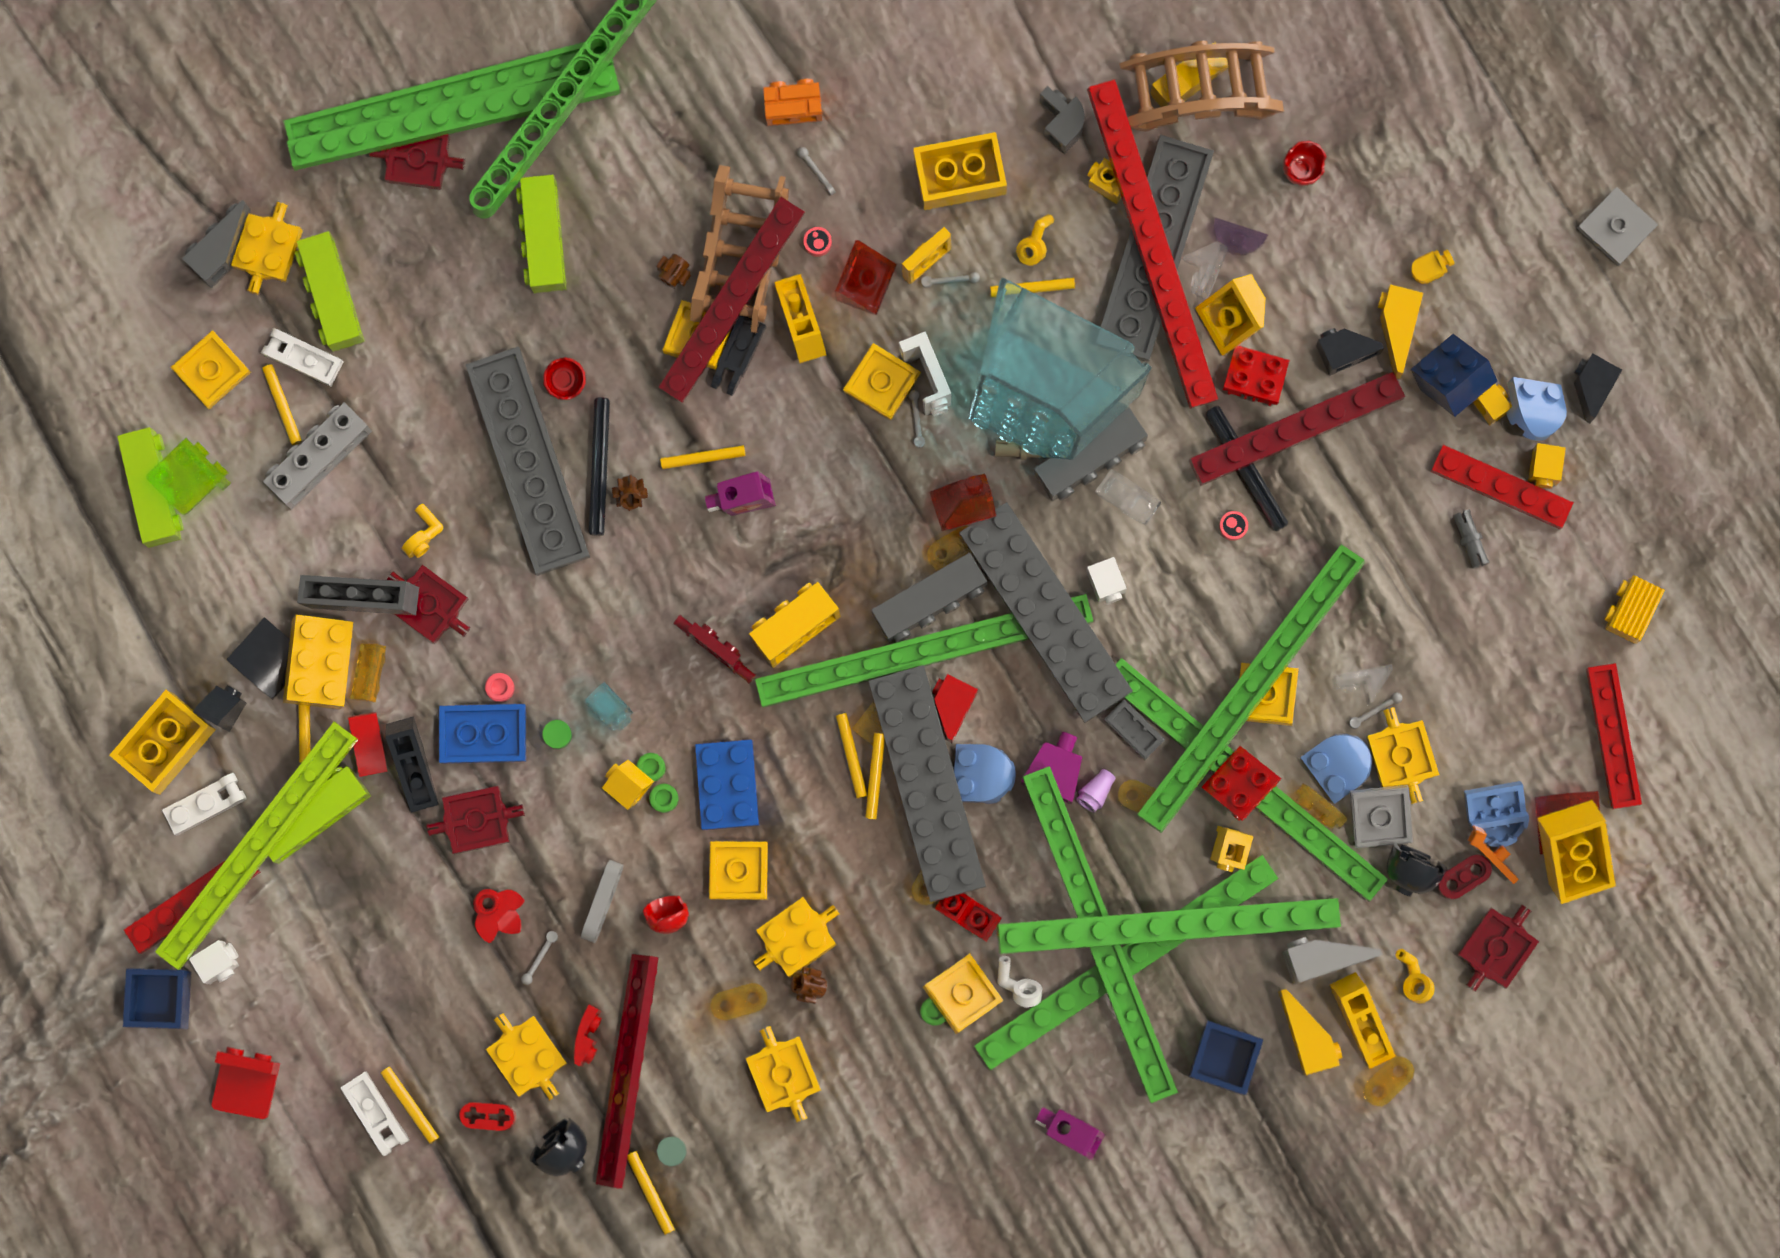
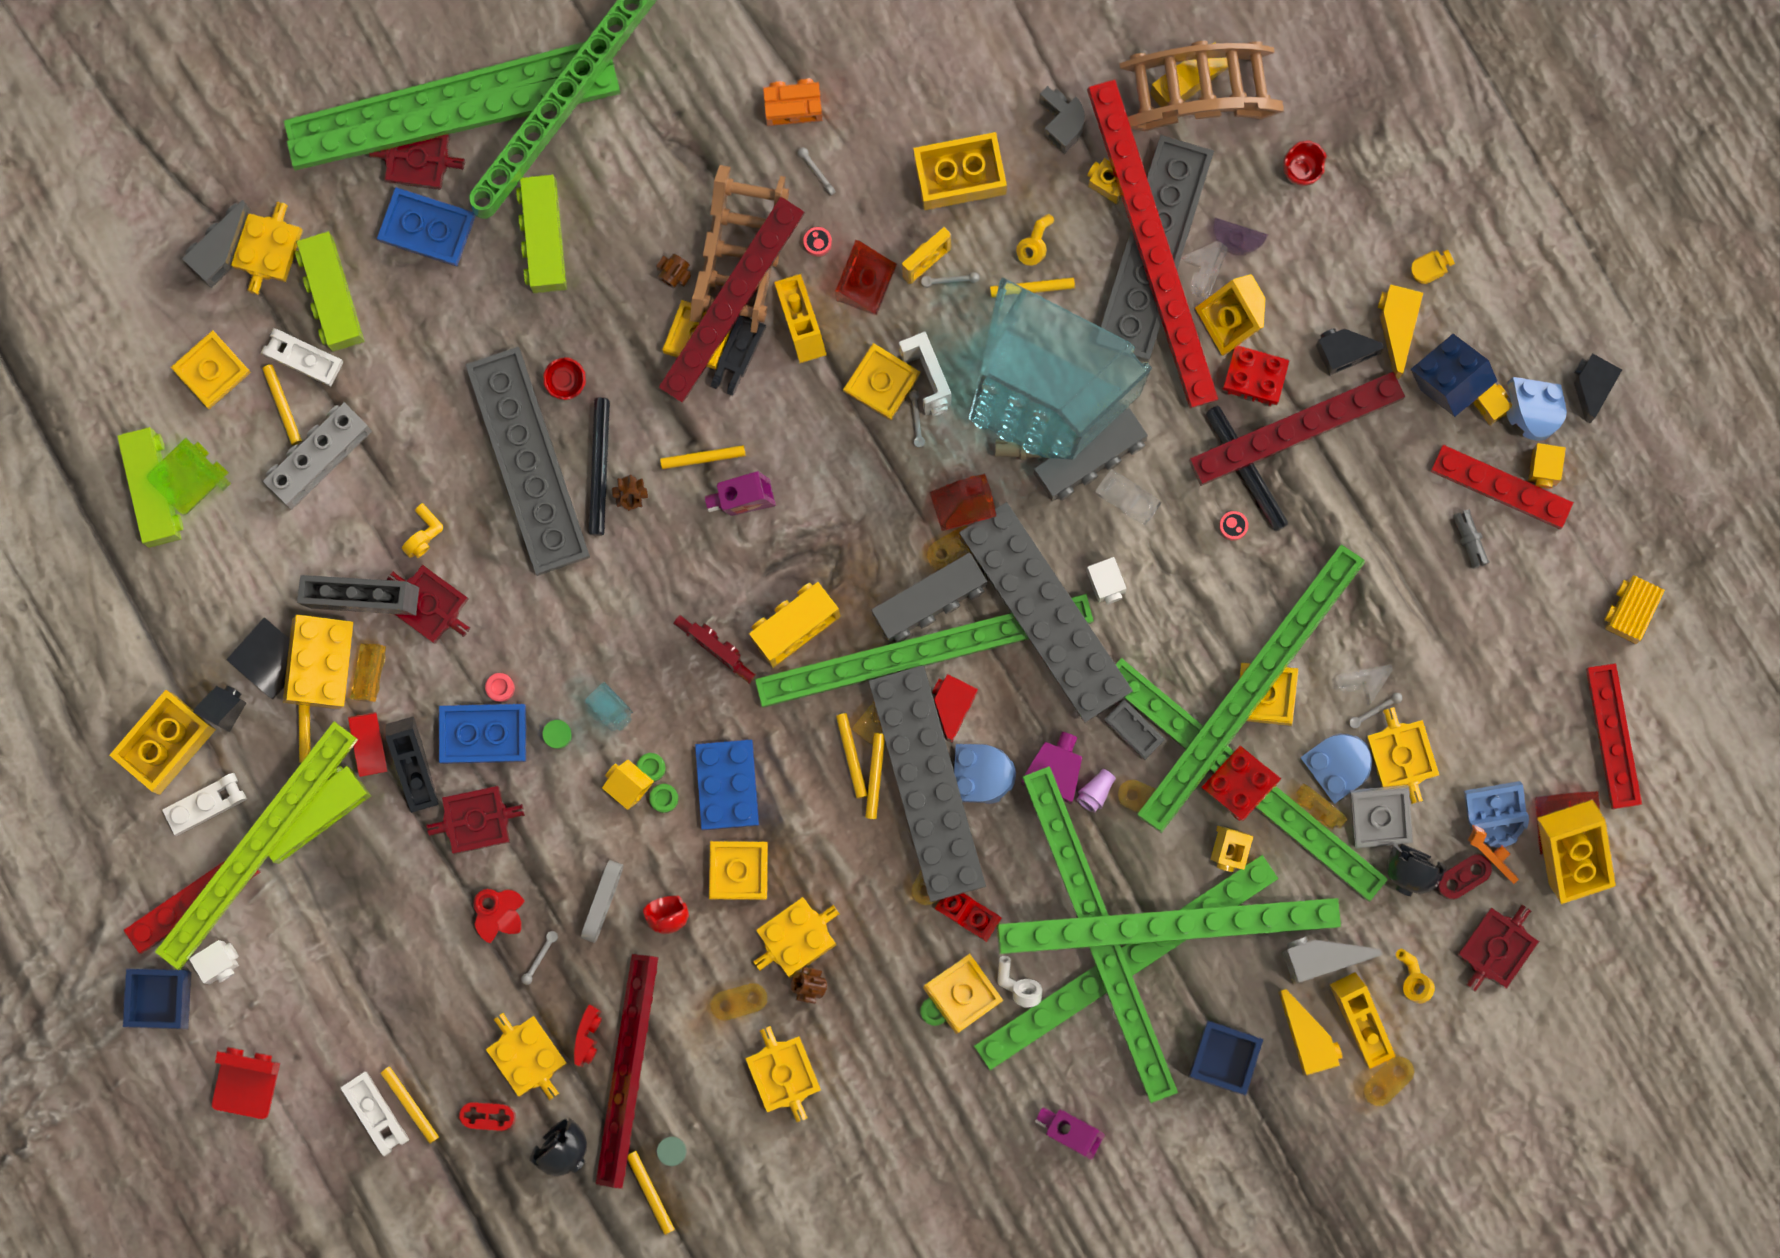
(426, 227): none -> blue plate
(1617, 226): light grey plate -> none

